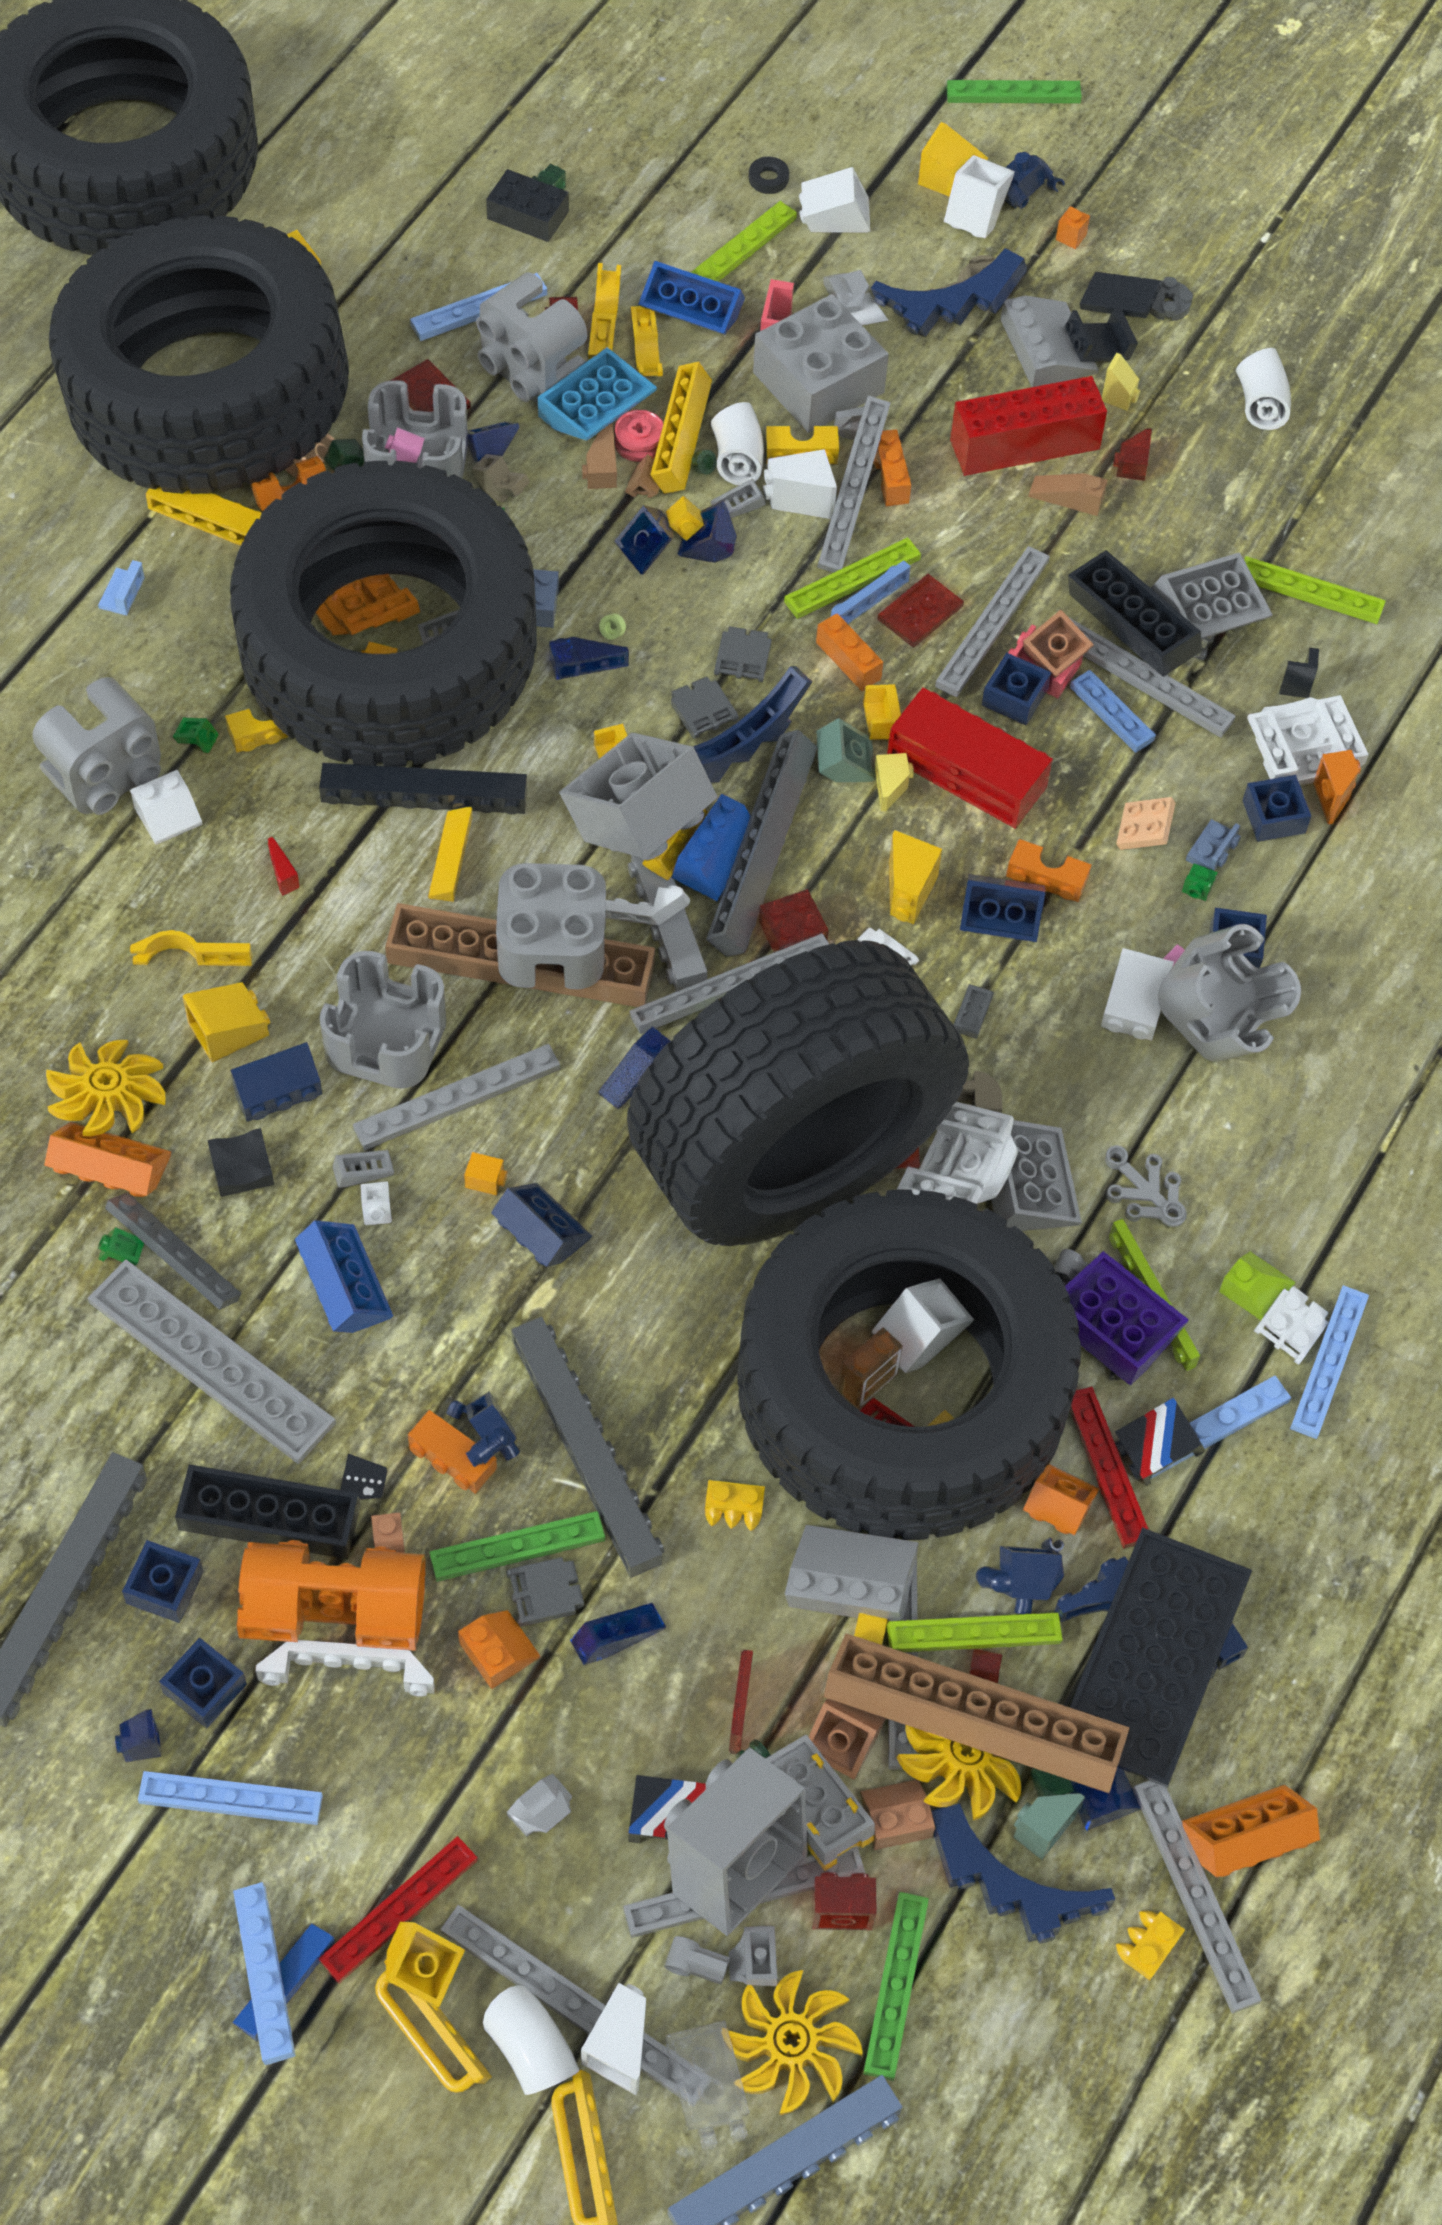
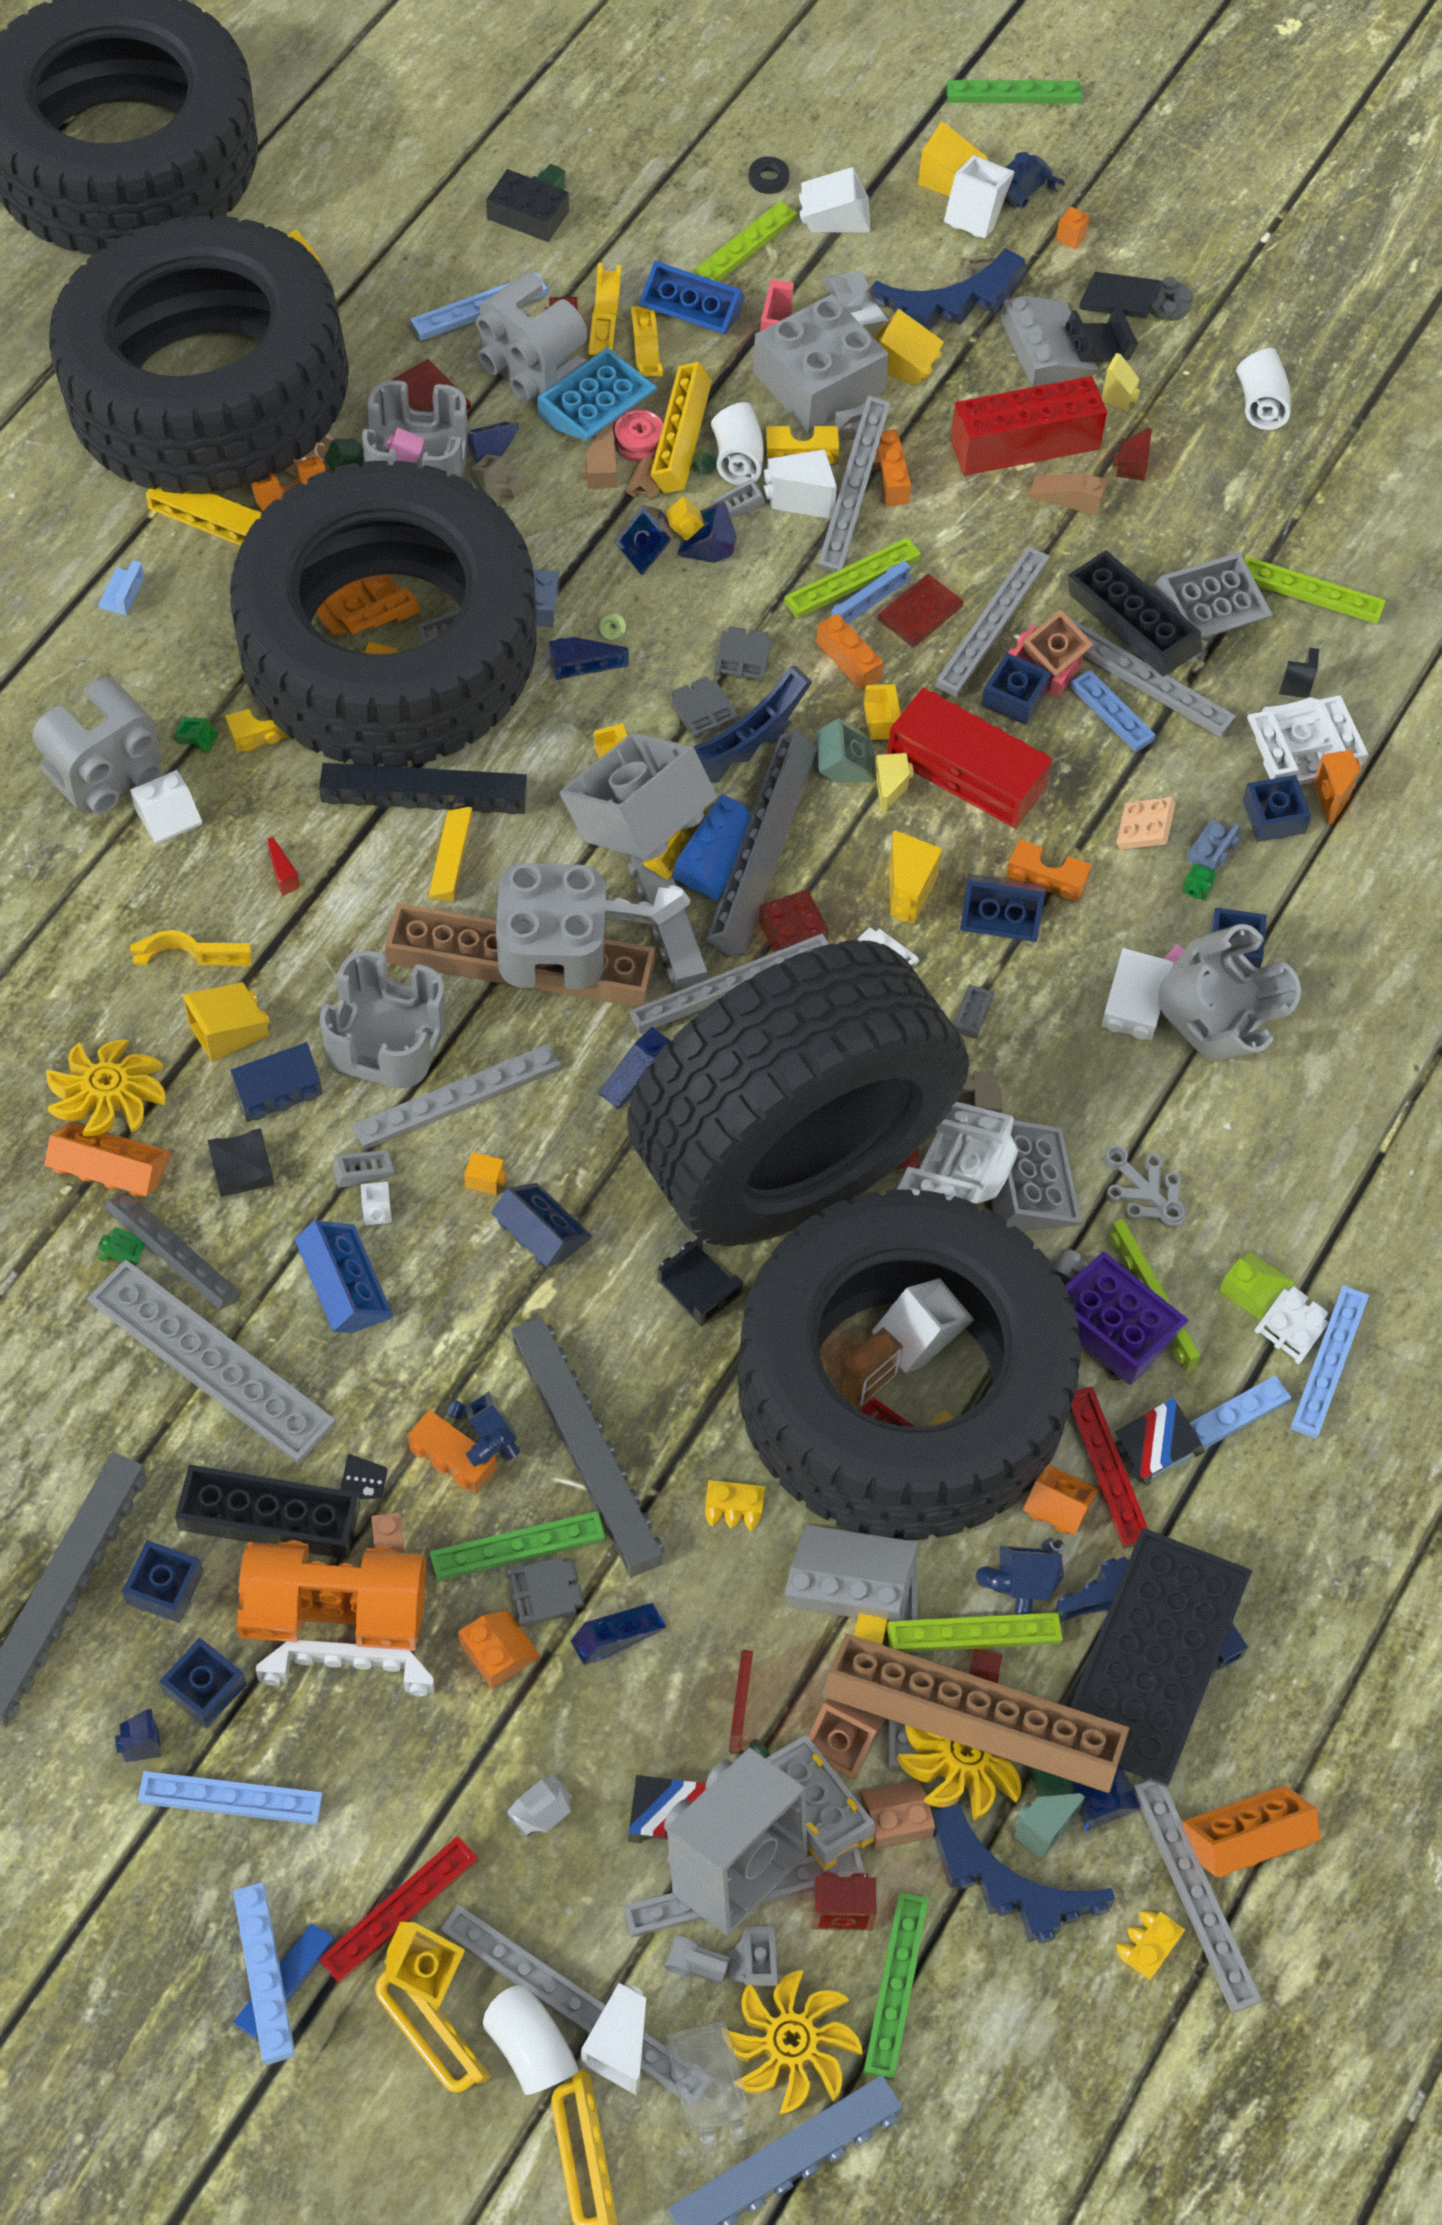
(698, 1282): none -> black panel
(909, 348): none -> yellow slope

